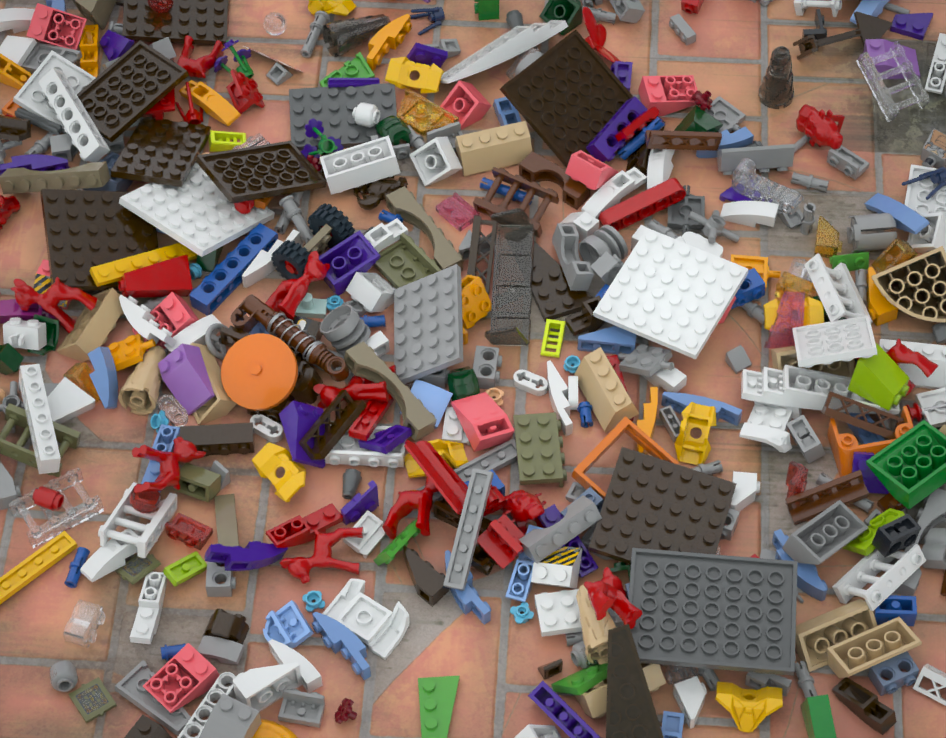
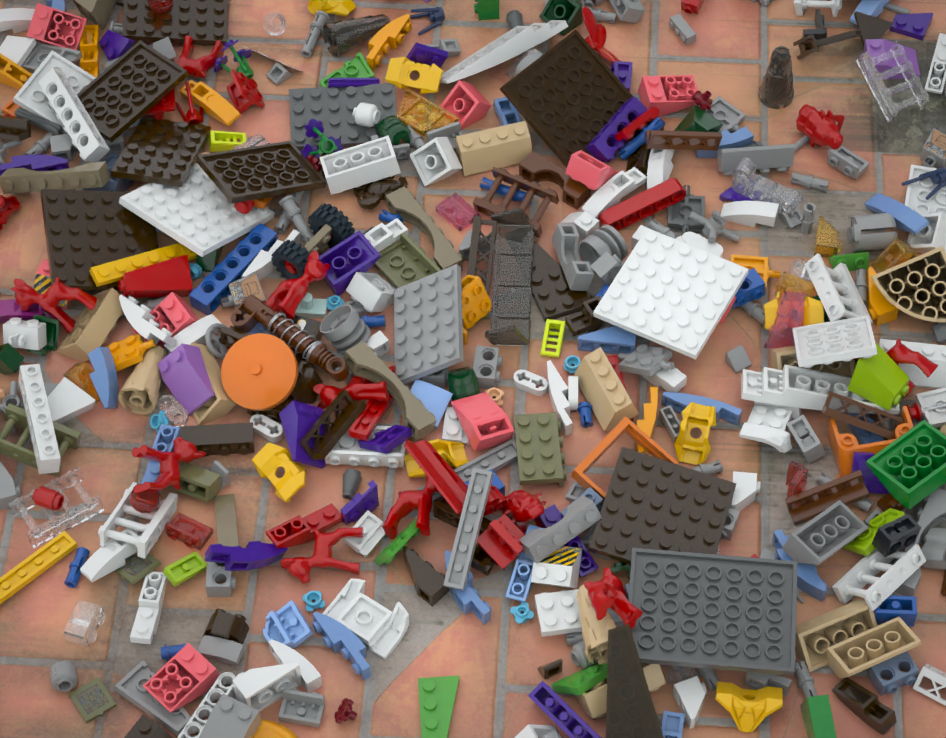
(241, 289): none -> torso

